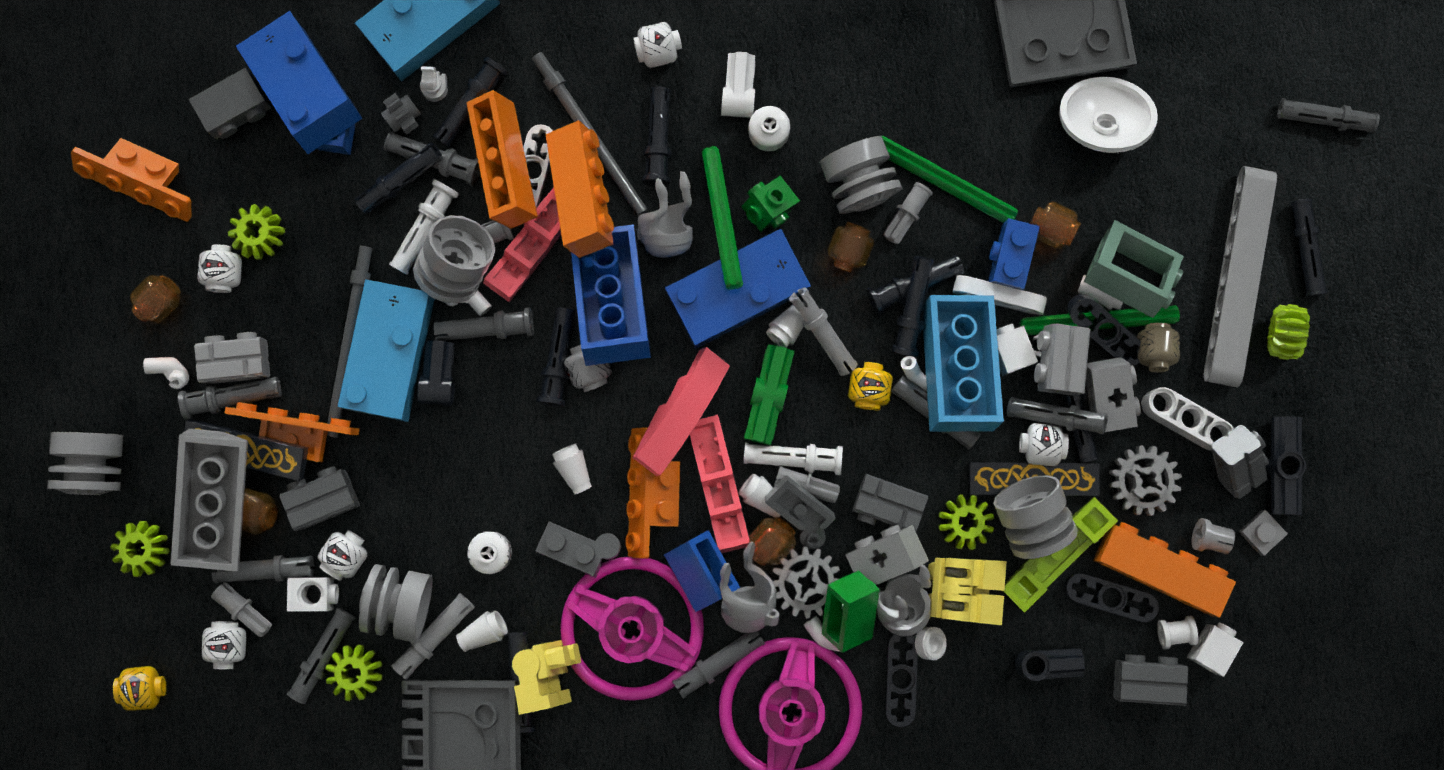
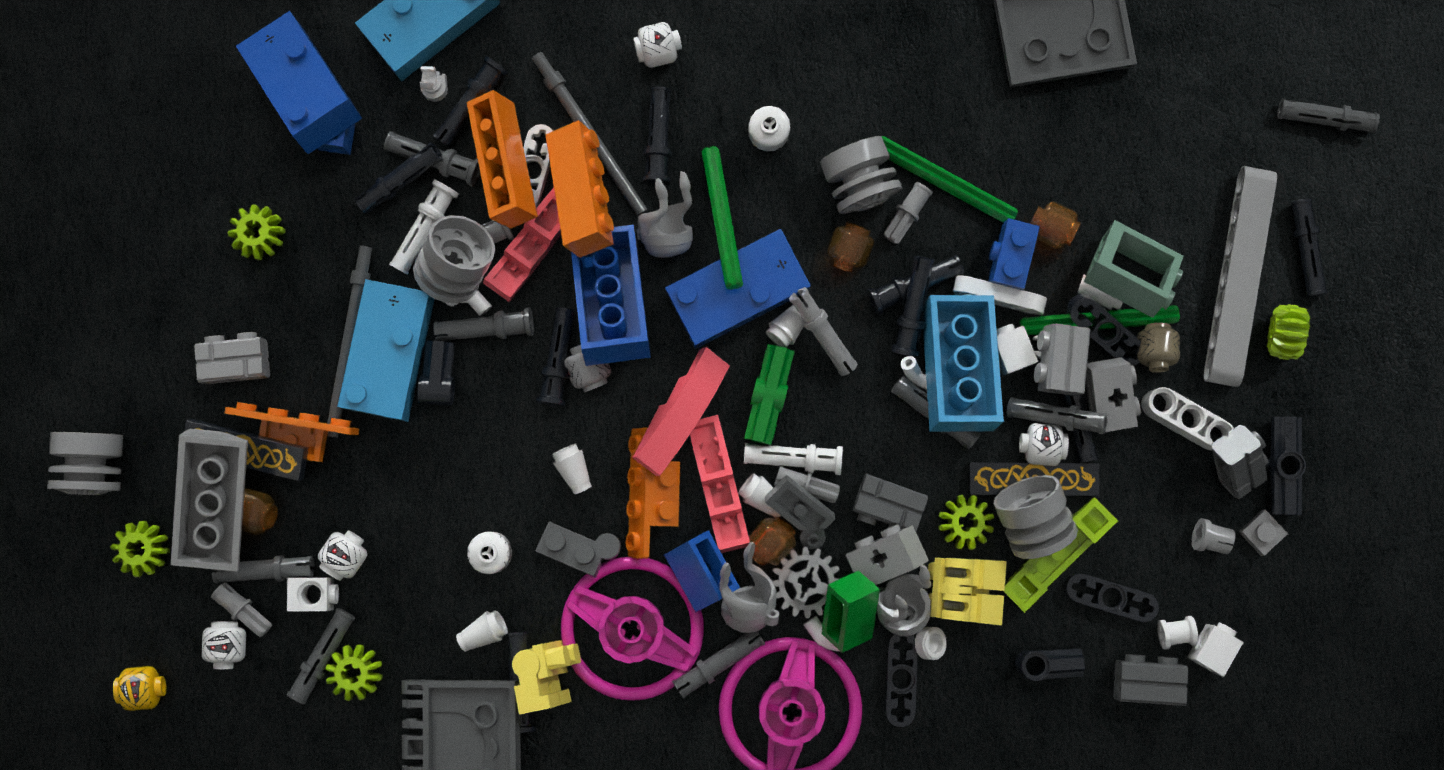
(136, 174): orange bracket -> none
(155, 298): clear orange head -> none
(170, 367): white arm -> none
(215, 399): dark grey pin -> none
(219, 269): white head -> none
(230, 104): dark grey brick -> none
(319, 499): dark grey brick -> none
(388, 601): light grey wheel -> none
(400, 113): dark grey gear -> none
(432, 636): light grey pin -> none
(739, 92): white piece -> none
(770, 204): green brick -> none
(870, 386): yellow head -> none
(1108, 114): white dish -> none
(1136, 491): light grey gear -> none
(1164, 570): orange brick -> none

